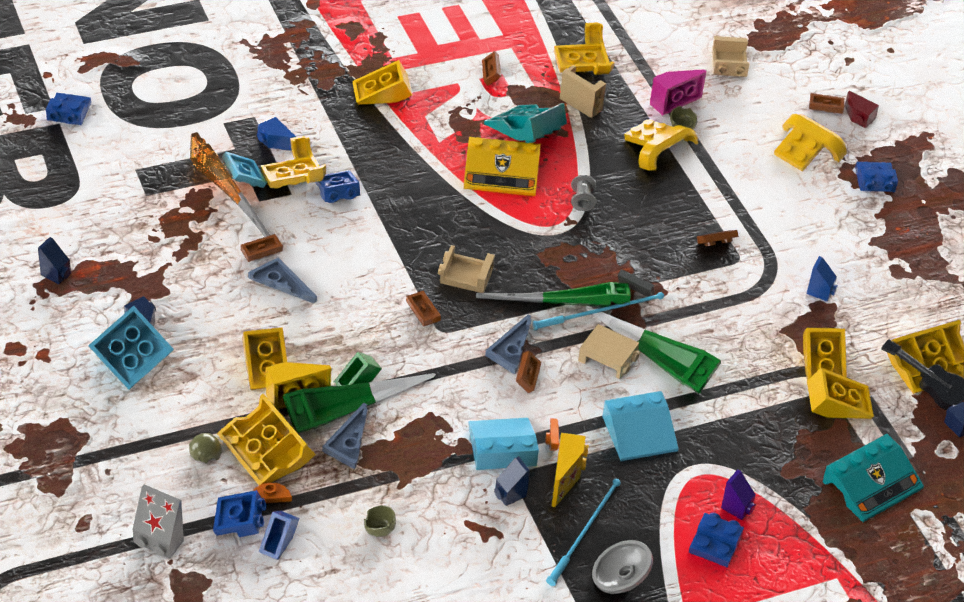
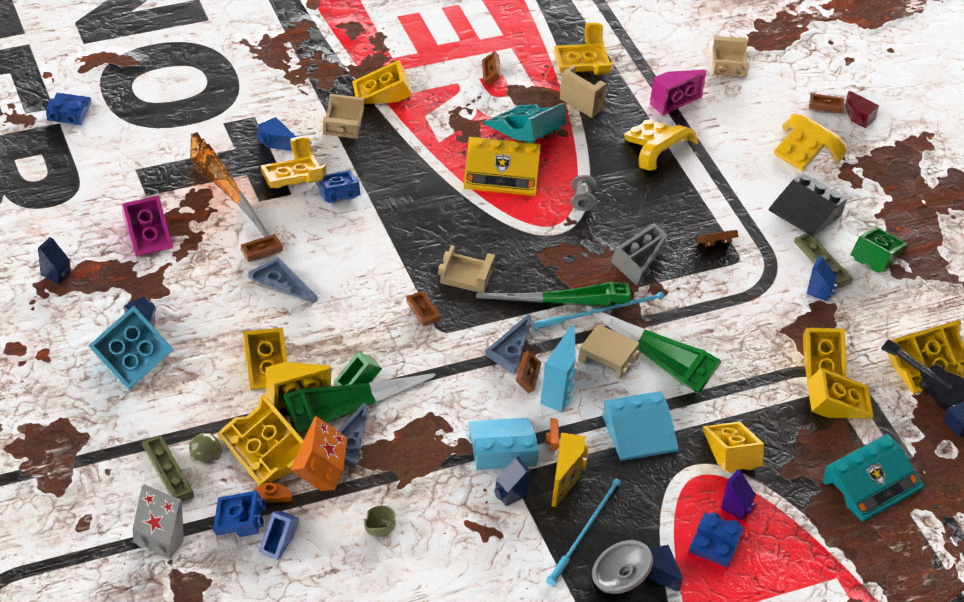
(146, 225): none -> dark pink slope
(167, 468): none -> olive tile
(244, 170): medium azure plate -> none
(321, 456): none -> orange slope
(343, 116): none -> tan panel
(560, 373): none -> medium azure slope
(636, 283): dark grey tile -> none
(639, 252): none -> light grey wedge
(665, 569): none -> dark blue slope
(683, 117): olive hair -> none
(734, 446): none -> yellow slope
(808, 204): none -> black slope
(813, 249): none -> olive tile
(876, 176): blue plate -> none
(877, 249): none -> green slope

